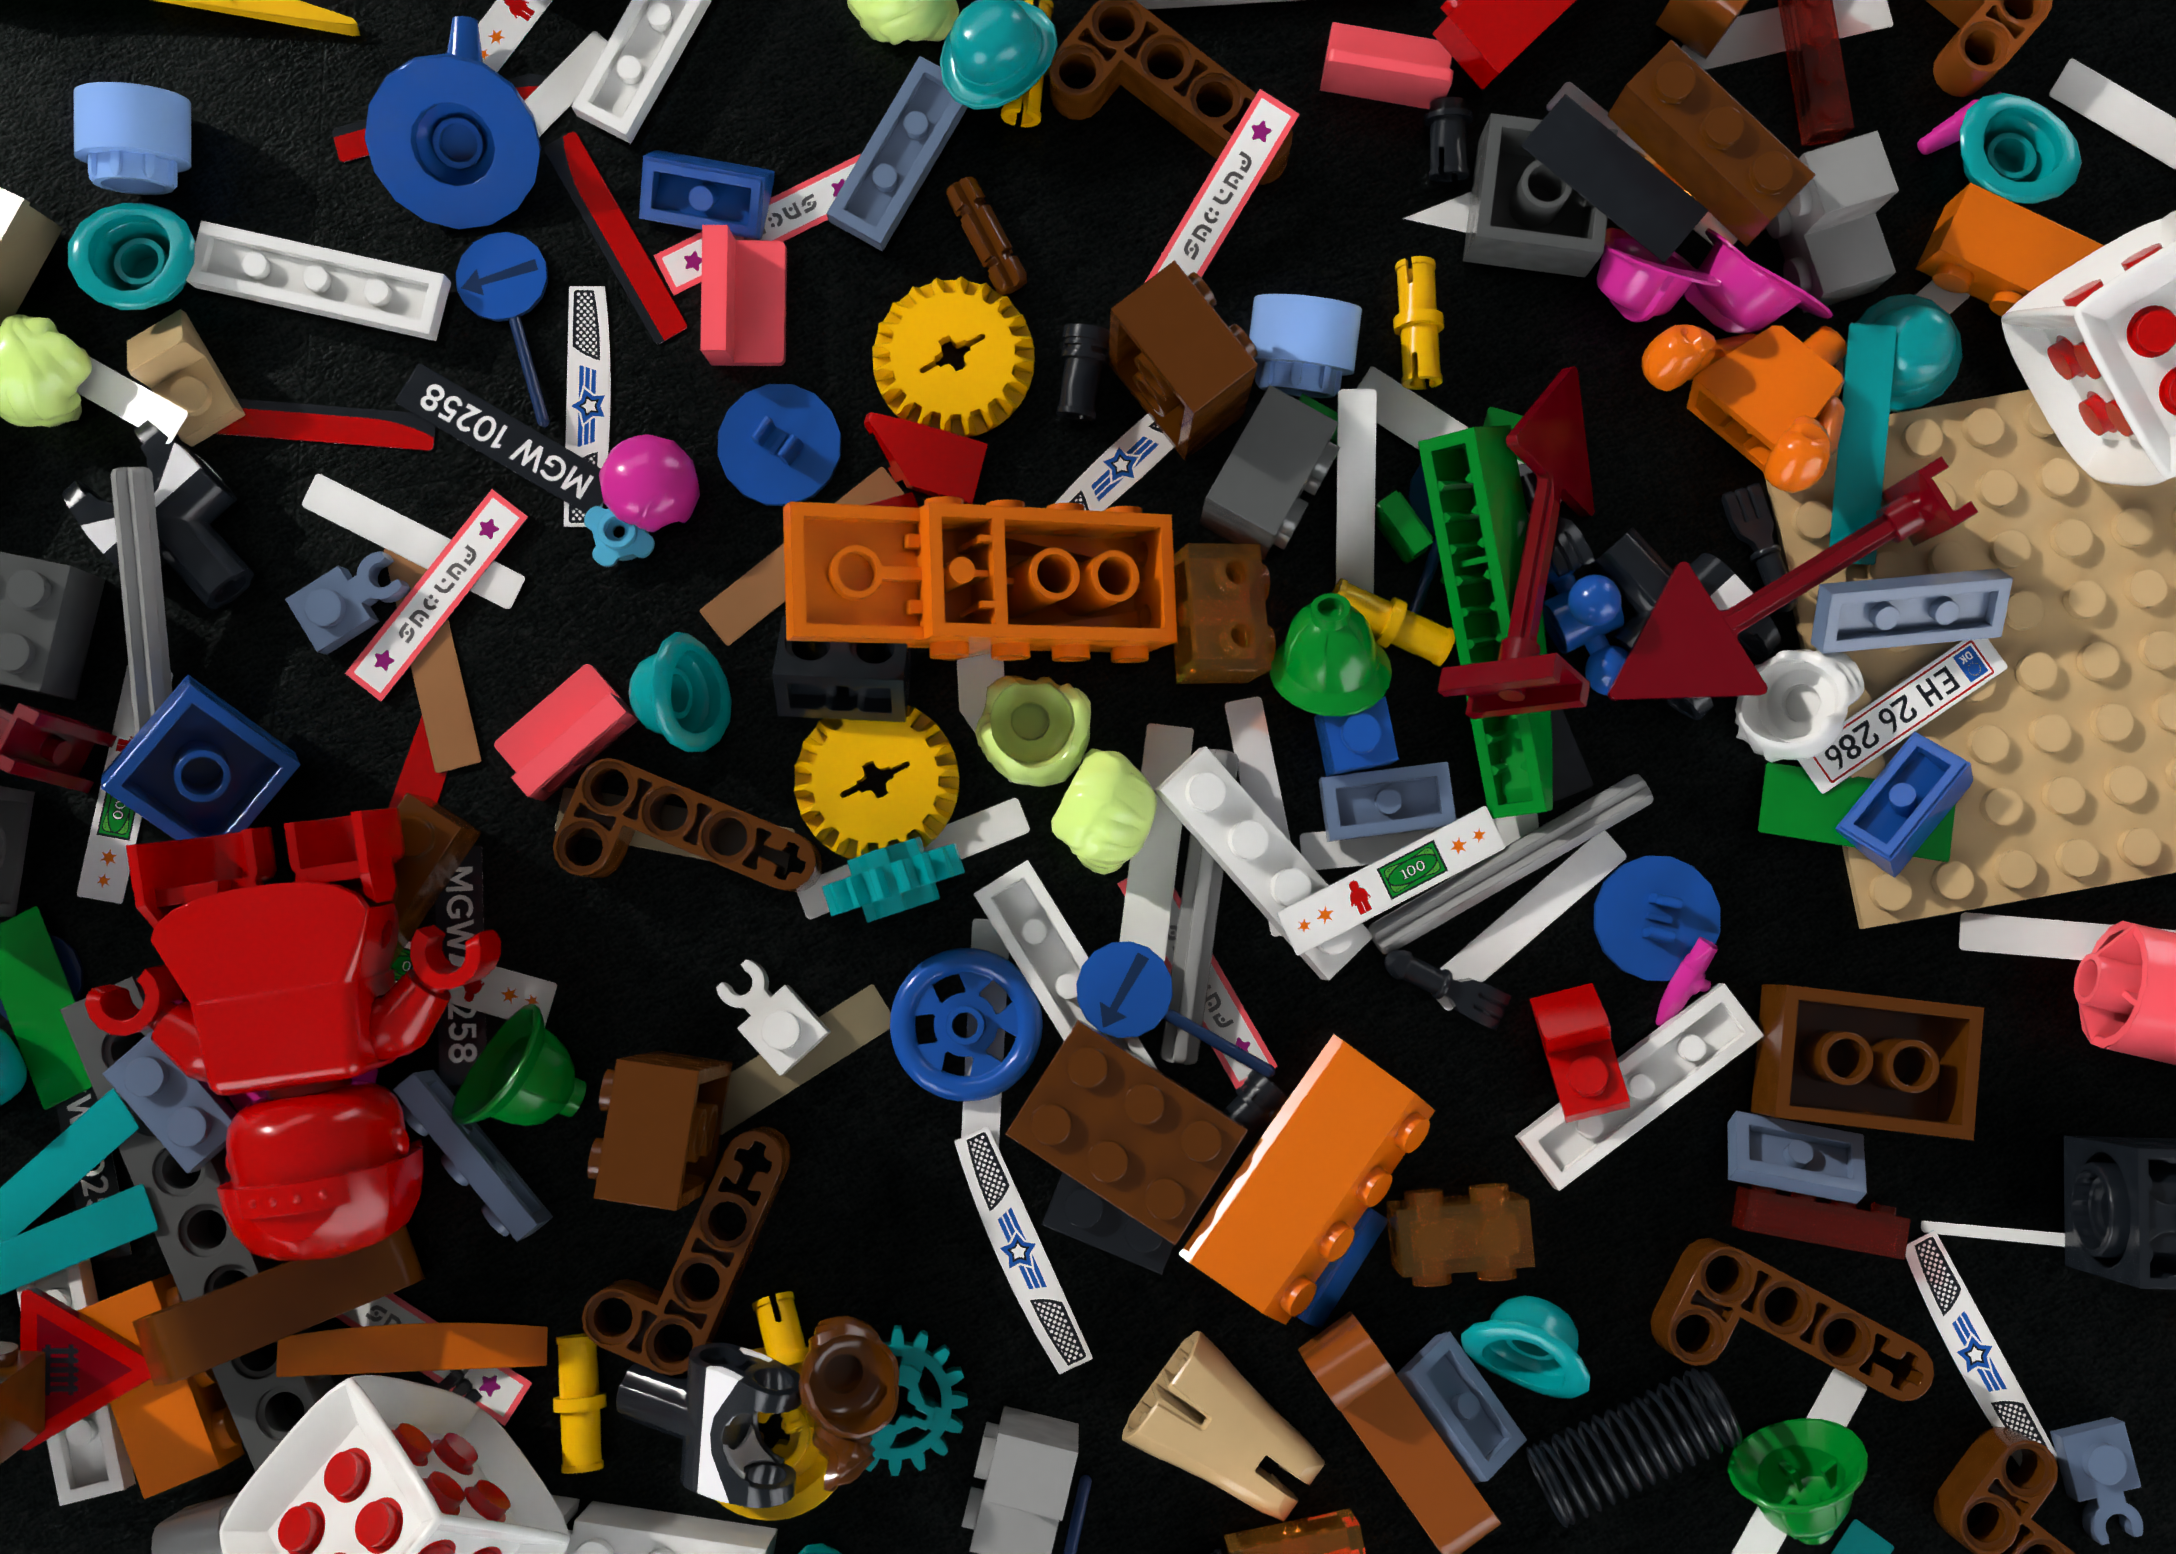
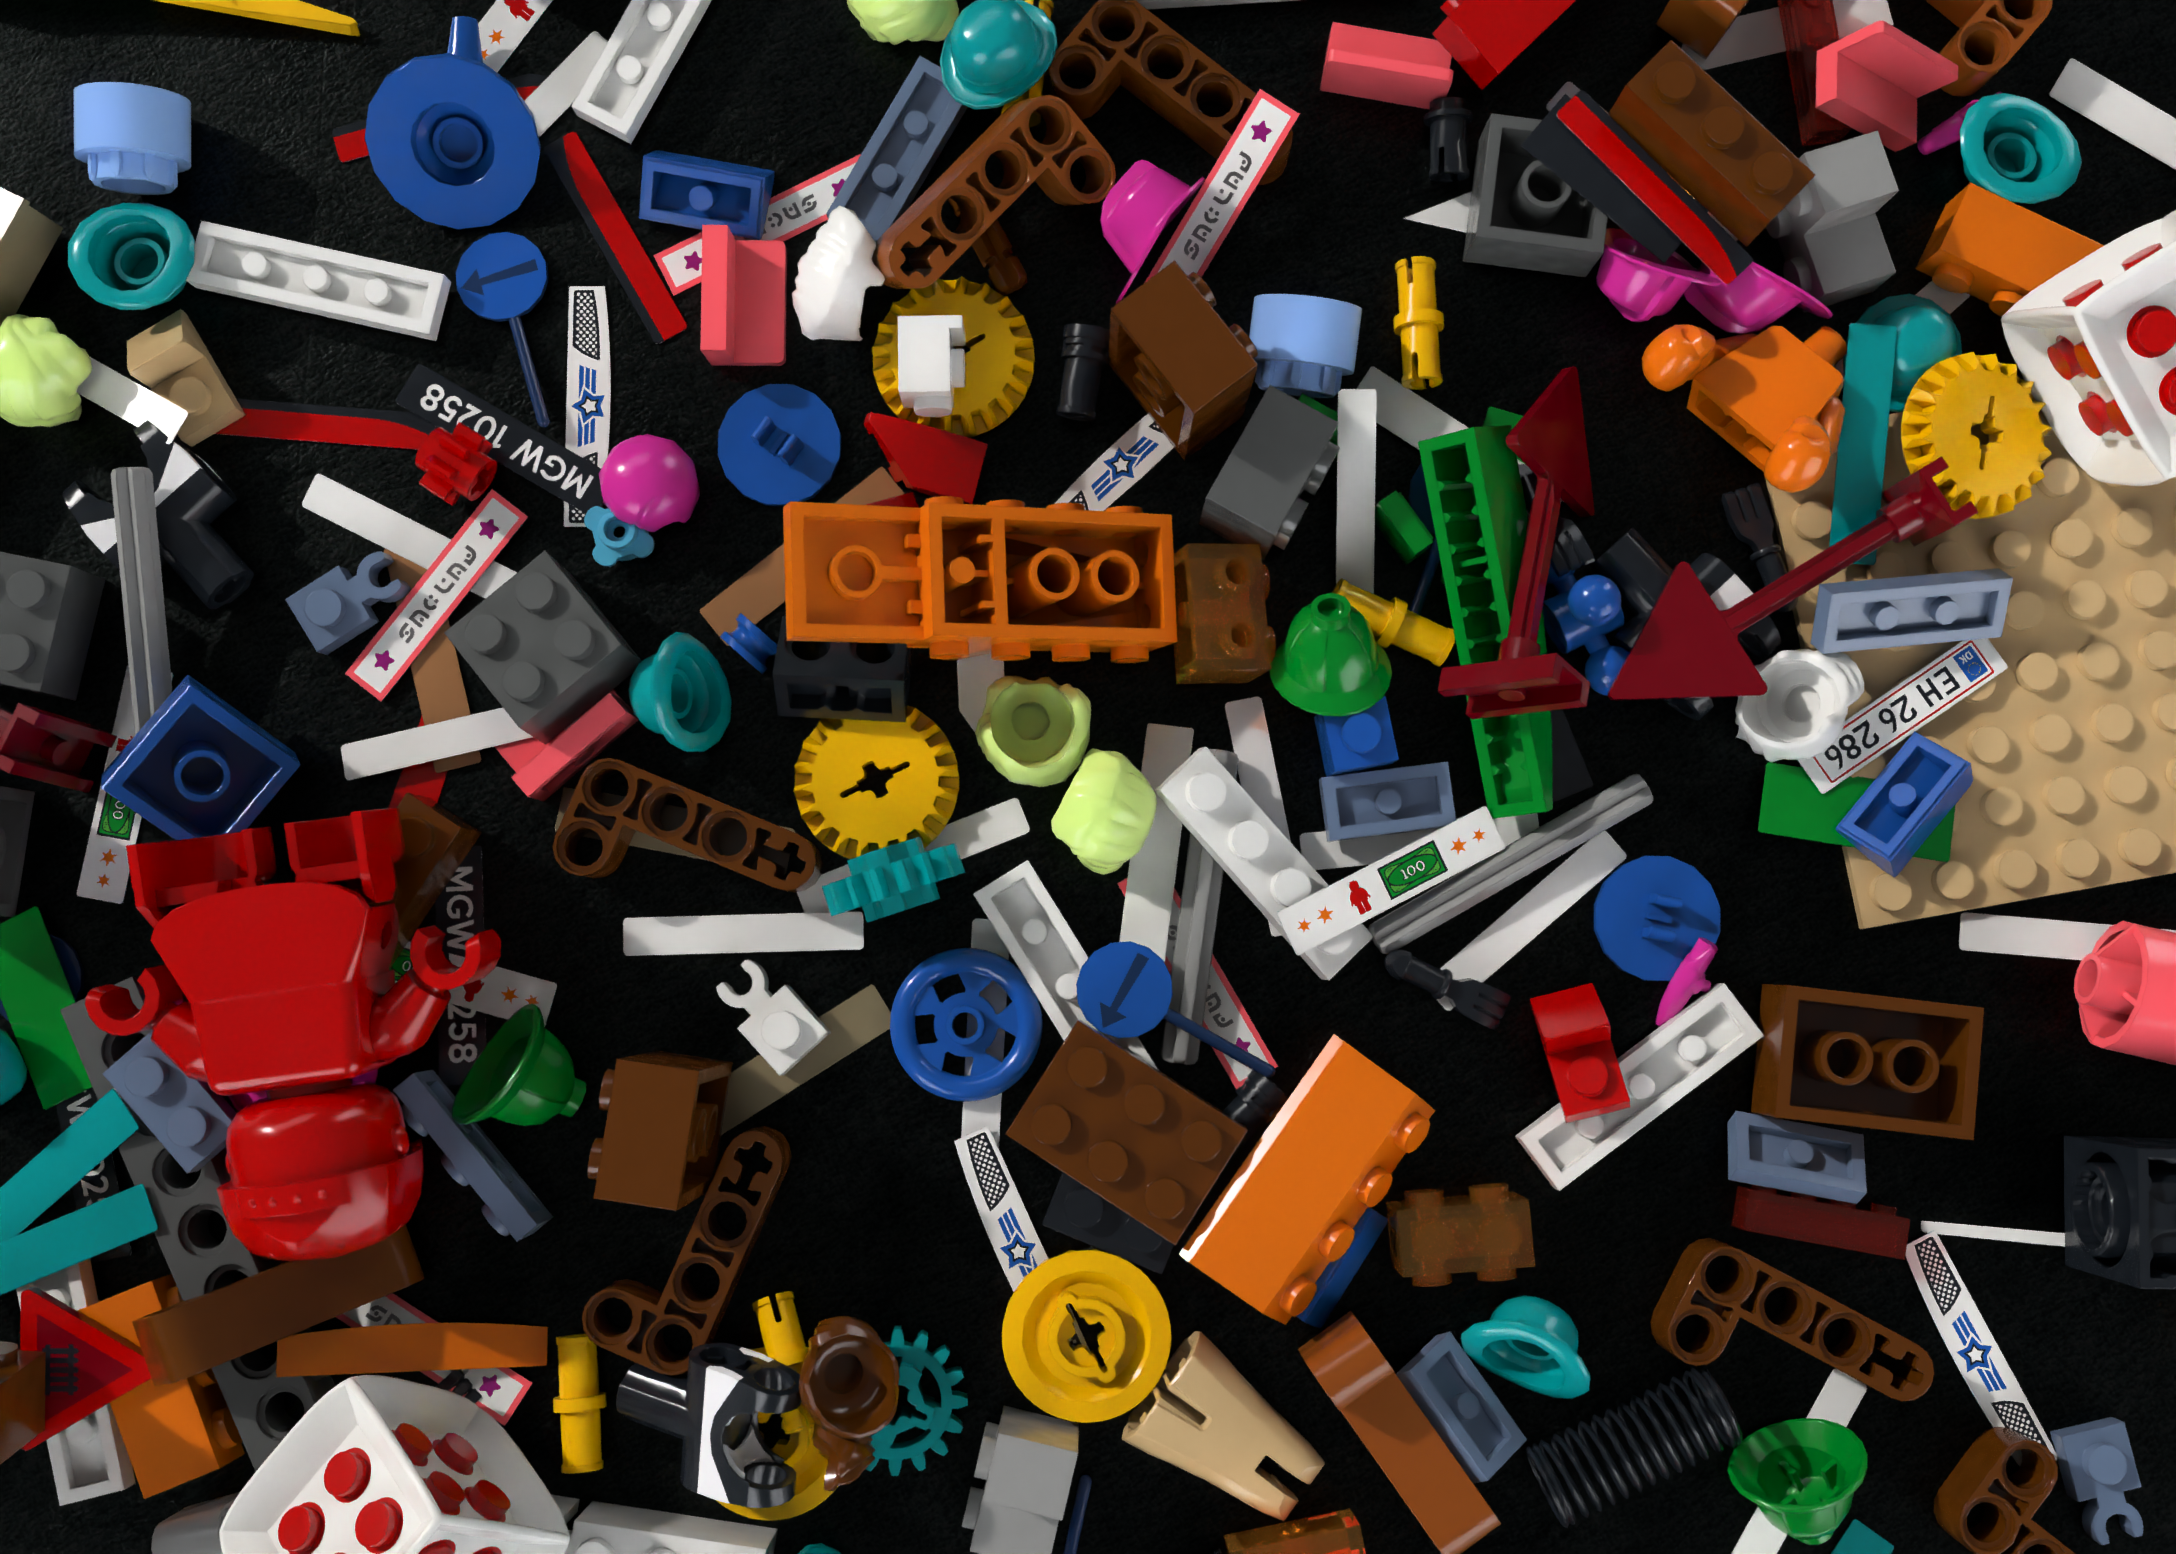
(430, 743): none -> white sticker
(456, 463): none -> red gear
(543, 648): none -> dark grey brick
(743, 933): none -> white sticker
(750, 643): none -> blue bush
(835, 278): none -> white hair
(929, 364): none -> white brick
(981, 202): none -> dark orange beam
(1069, 1378): none -> yellow gear
(1140, 210): none -> dark pink piece
(1654, 187): none -> red sticker
(1875, 81): none -> coral panel
(1939, 423): none -> yellow gear

